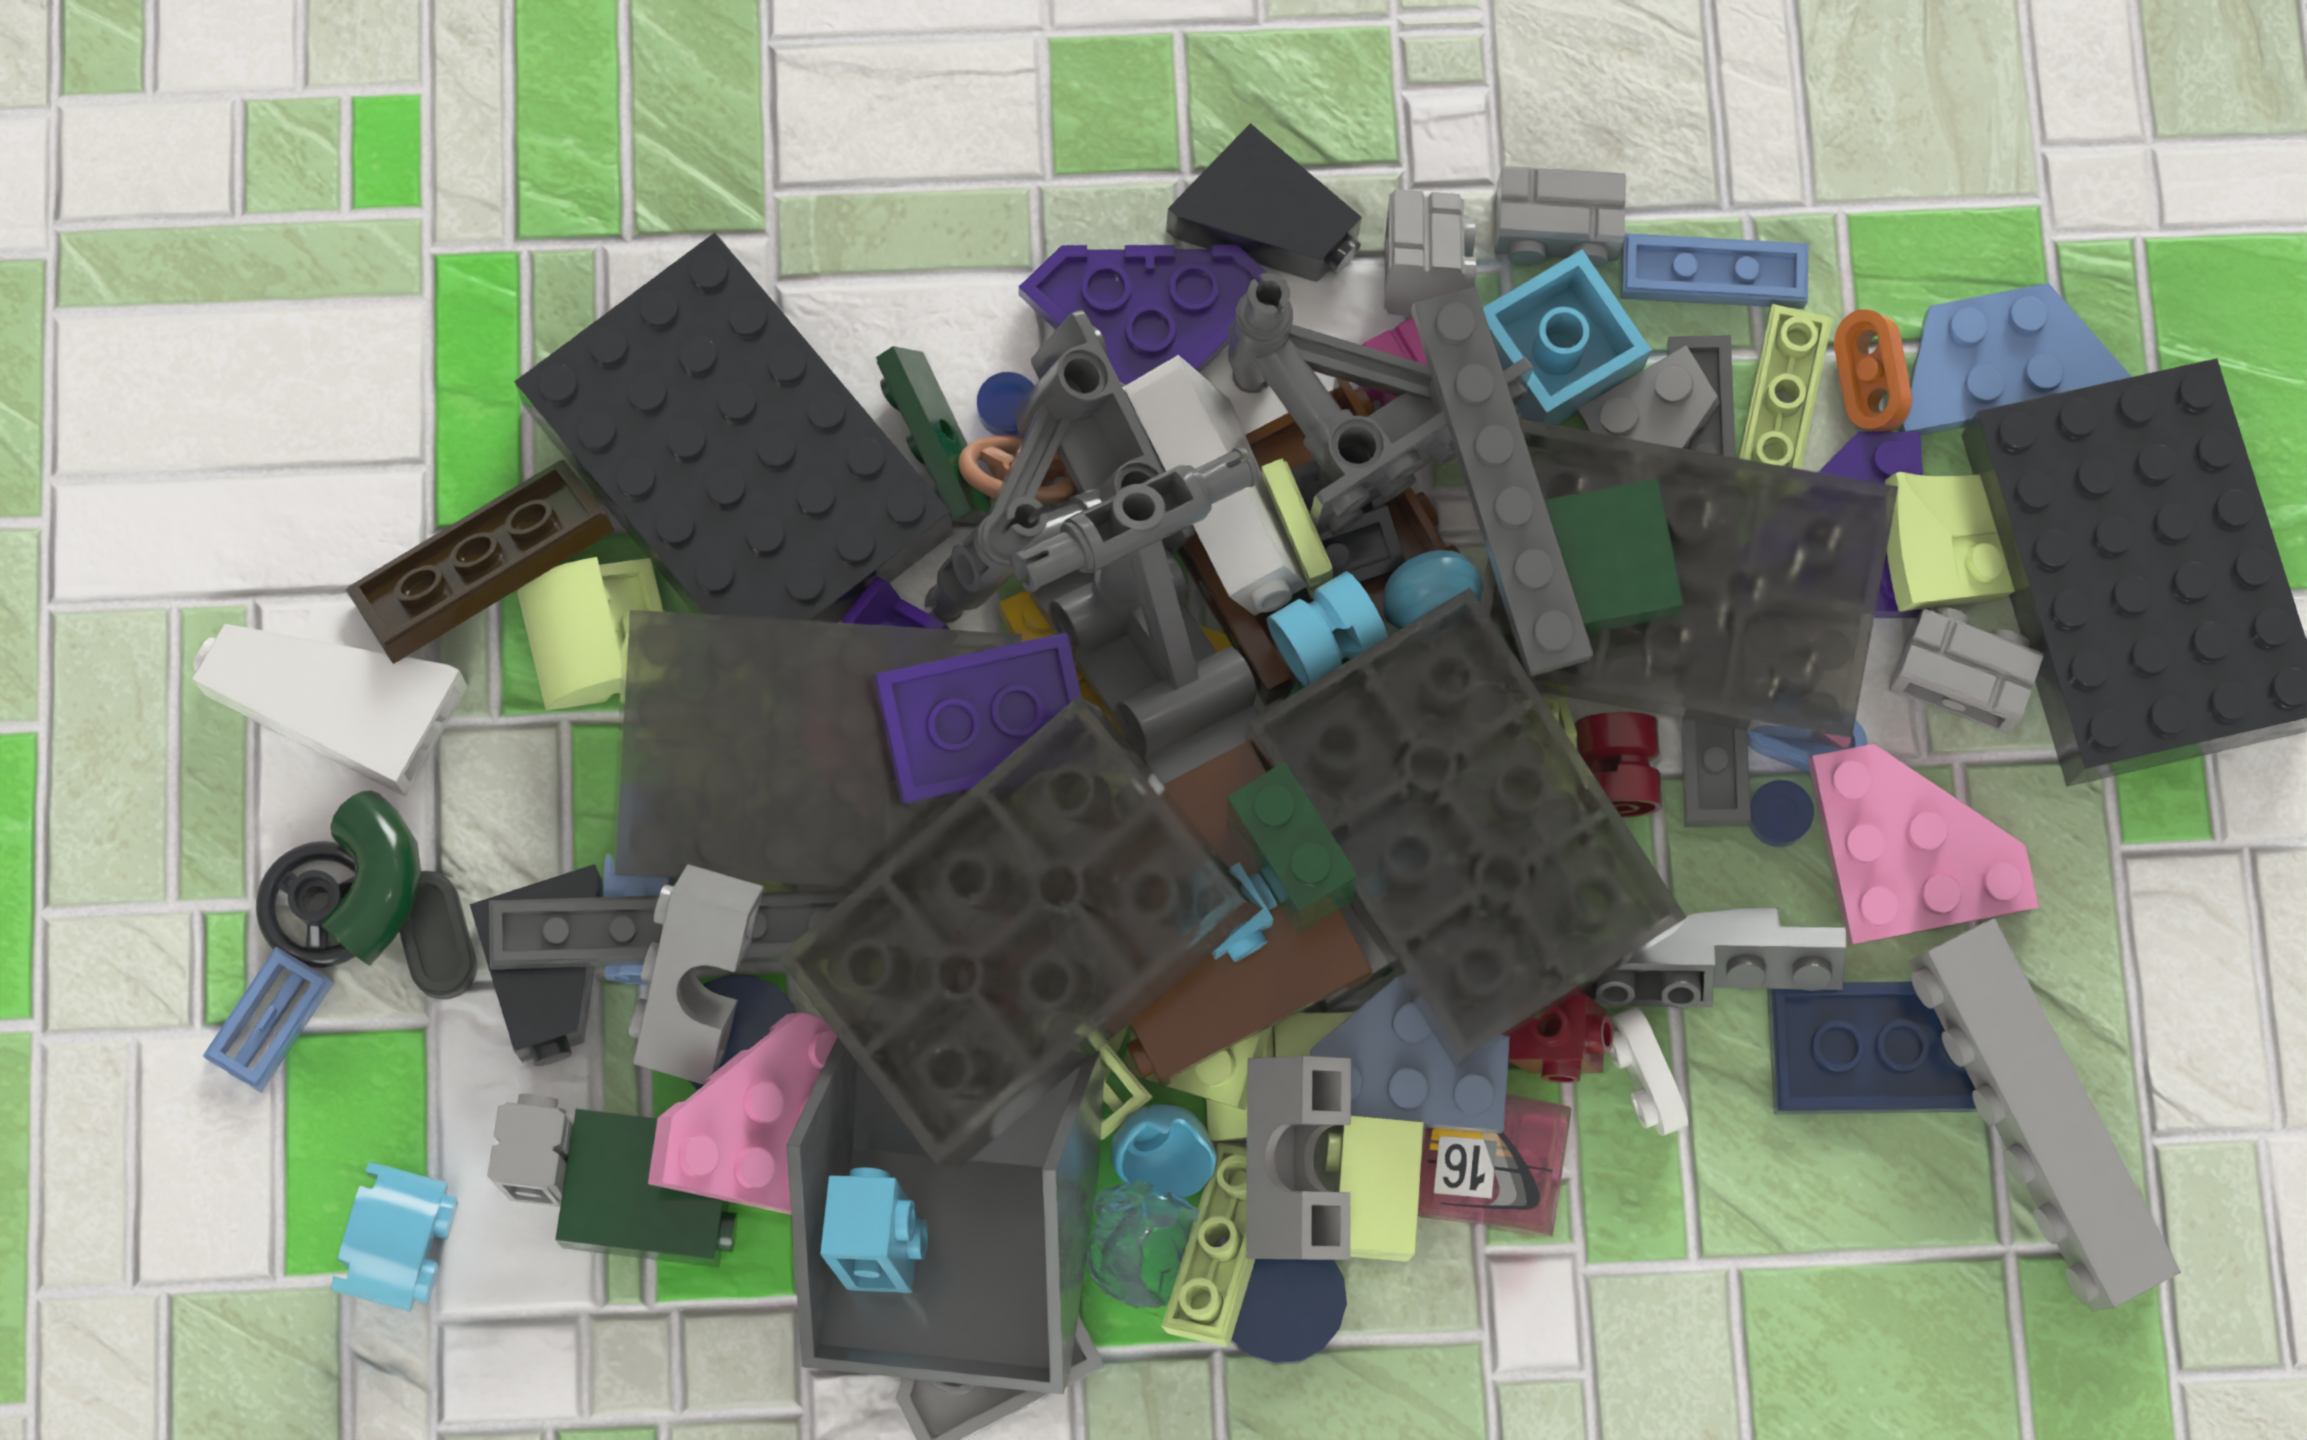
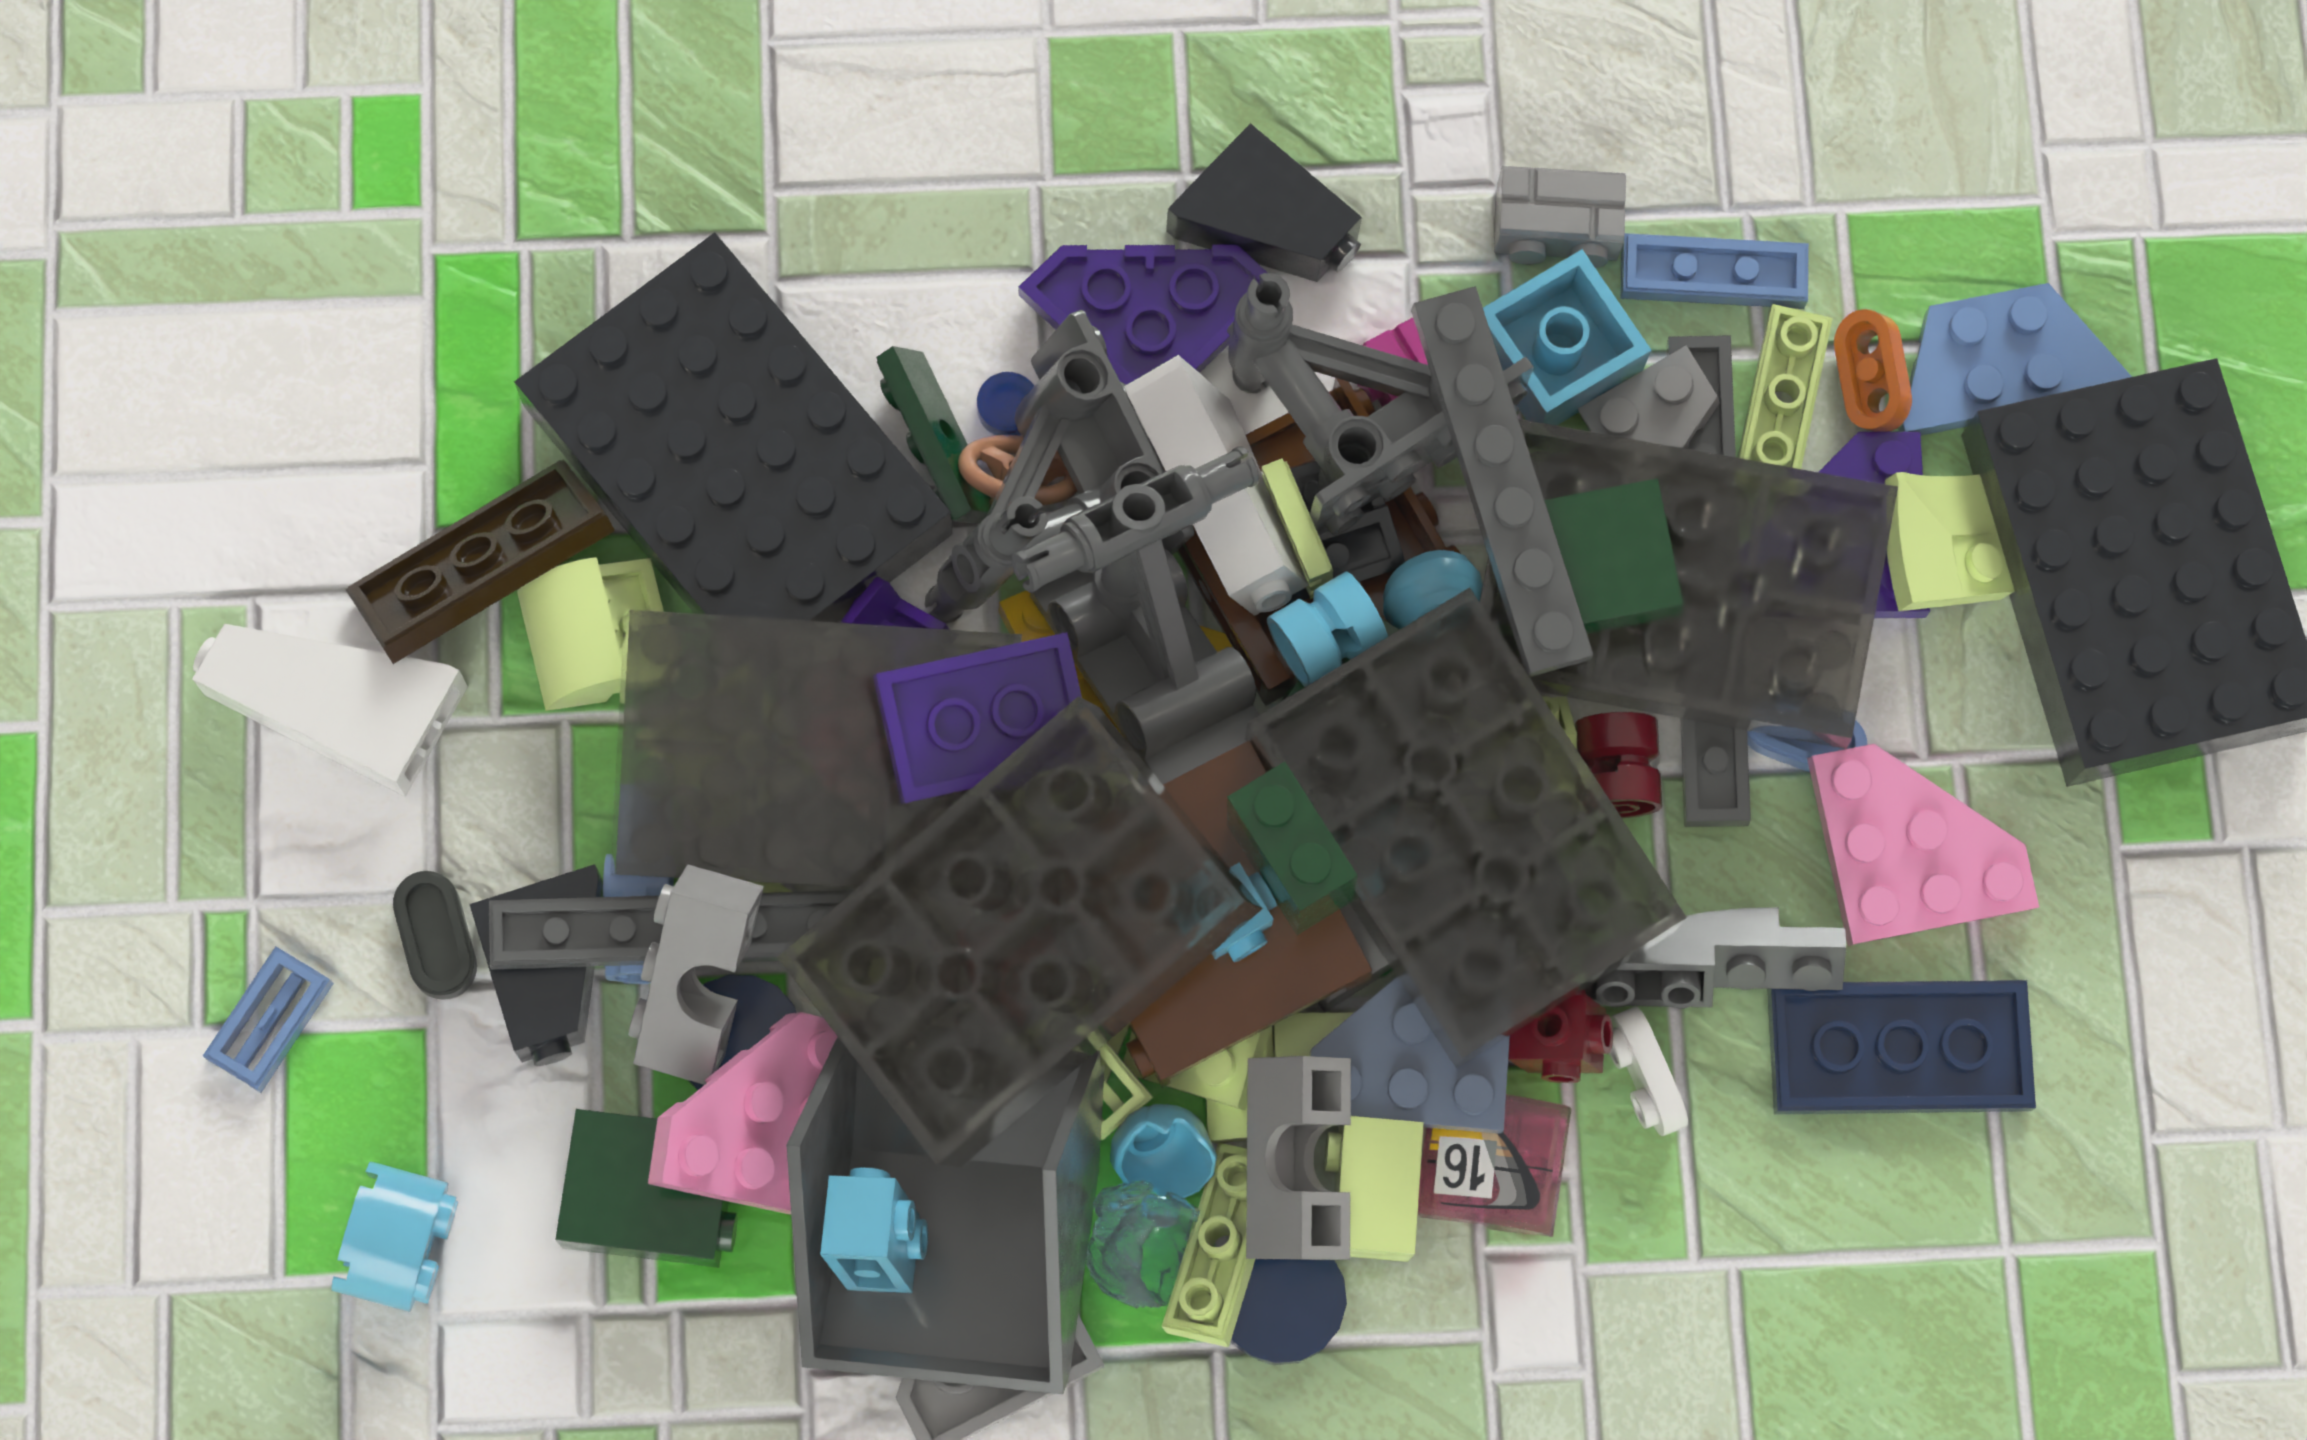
(299, 893): black piece -> none
(384, 876): dark green cylinder -> none
(531, 1150): light grey brick -> none
(1426, 248): light grey brick -> none
(1780, 813): clear blue tile -> none
(1967, 669): light grey brick -> none
(2043, 1117): light grey brick -> none

